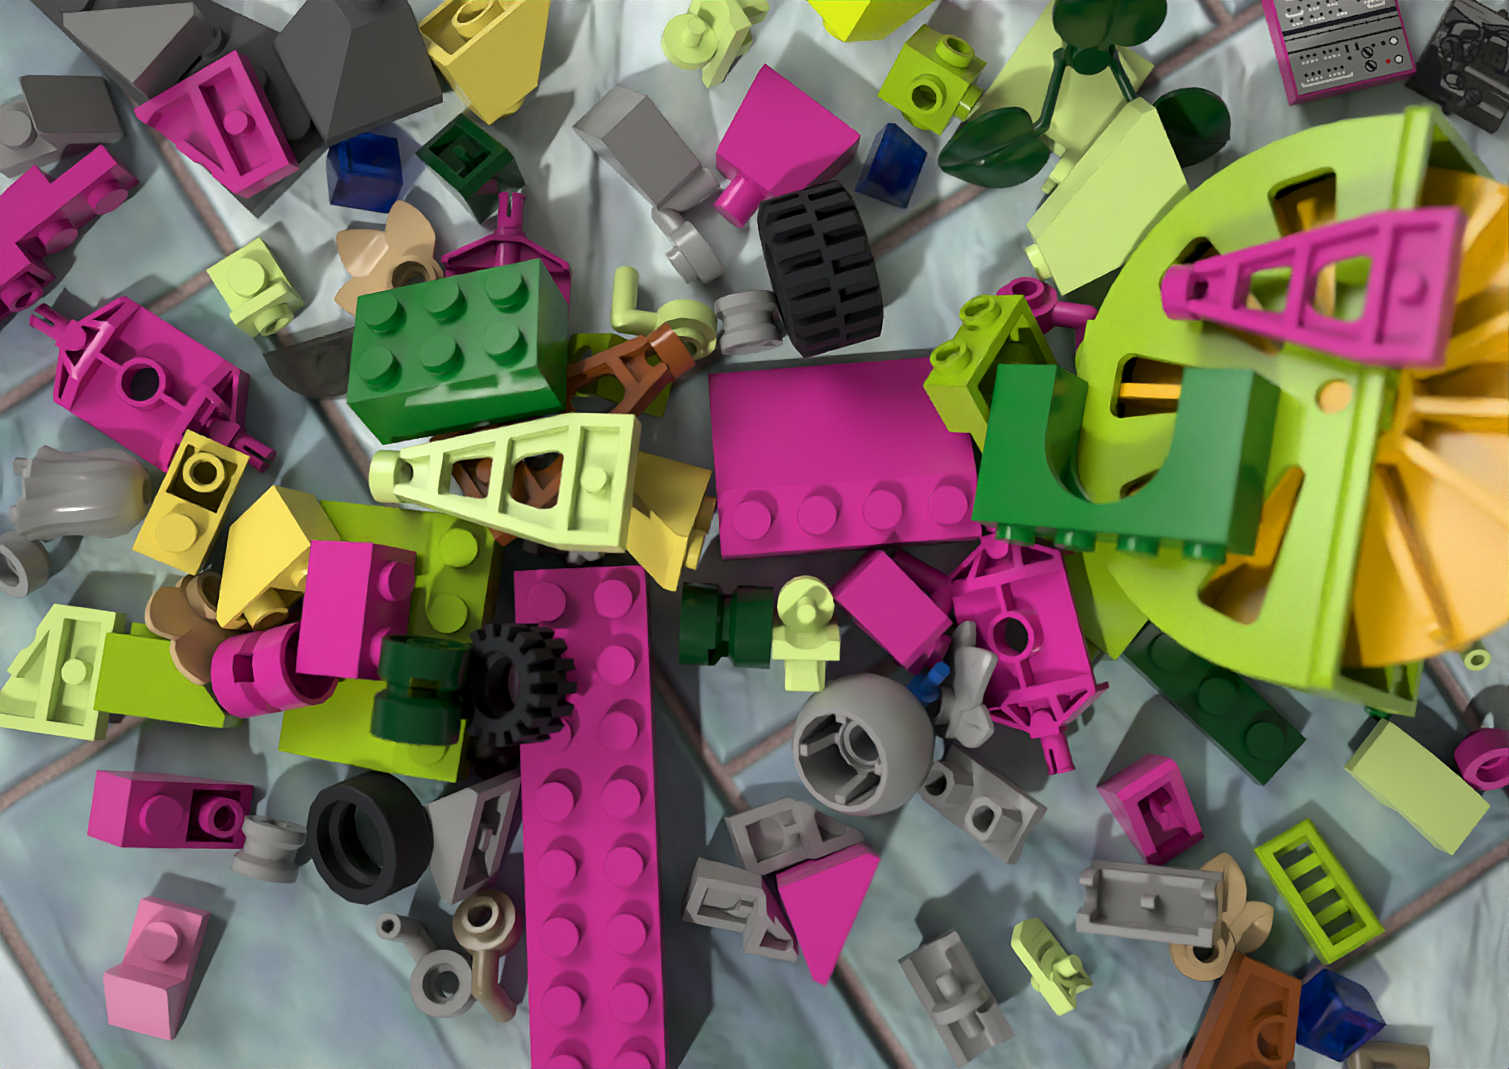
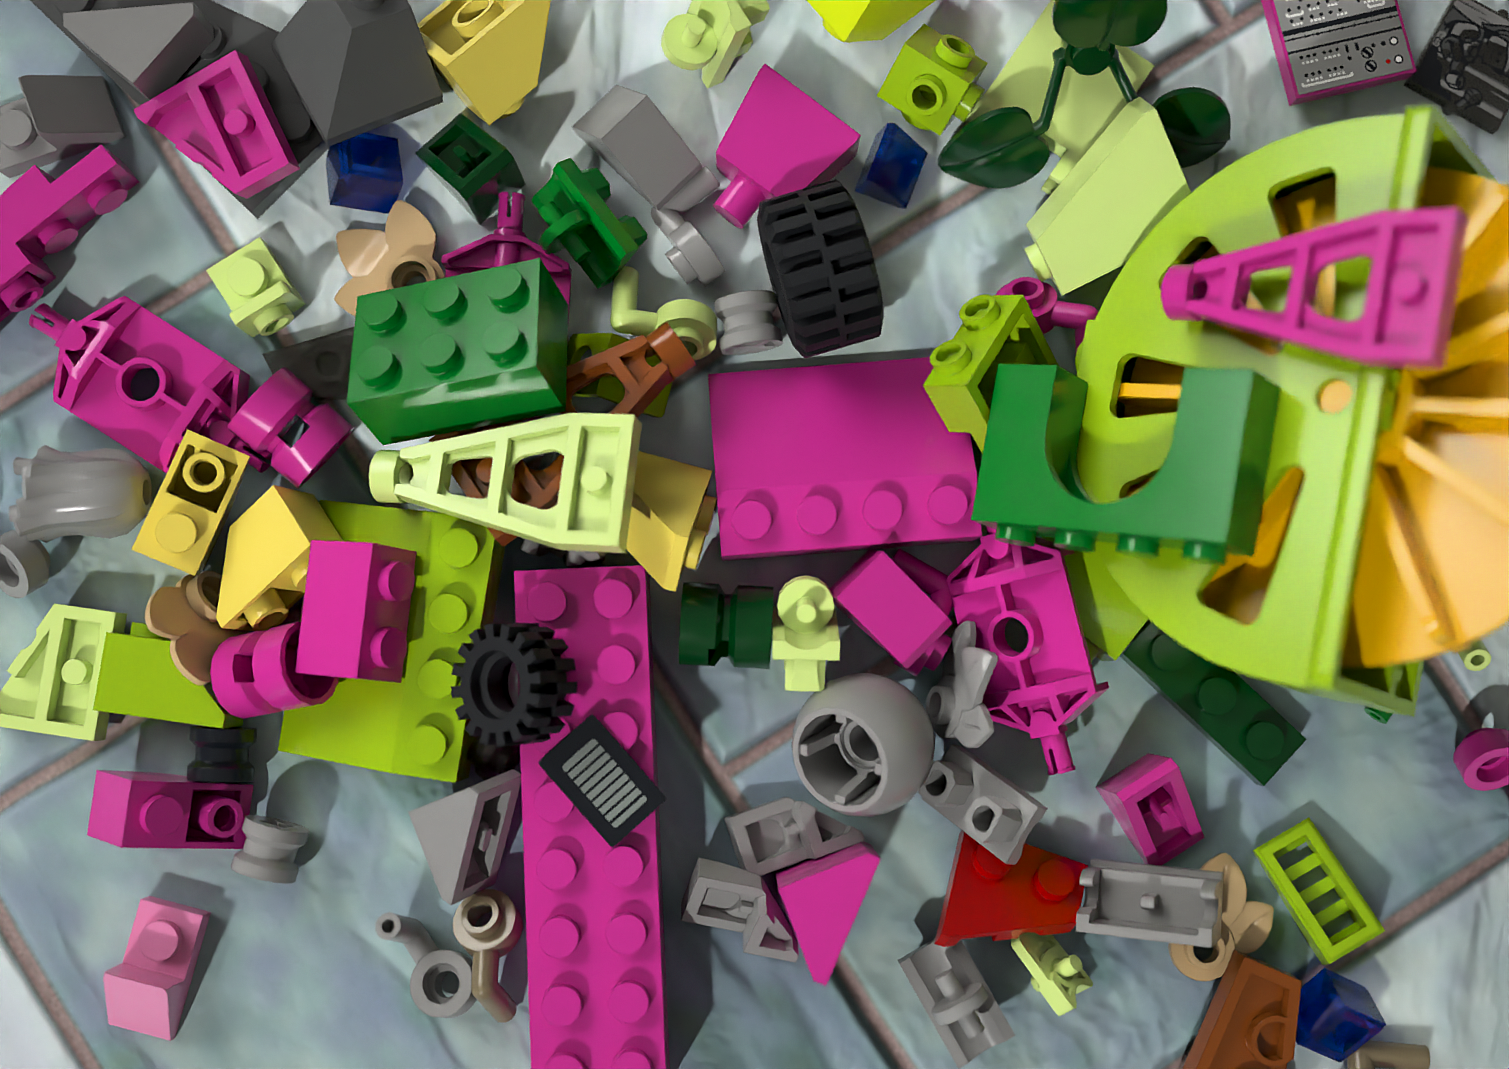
(221, 754): none -> black wheel
(273, 413): none -> dark pink wheel
(337, 847): black tyre -> none
(419, 713): dark green wheel -> none
(583, 223): none -> green hips
(602, 780): none -> black sticker
(926, 686): blue hand -> none
(1008, 899): none -> red wing
(1417, 786): yellowish green slope -> none

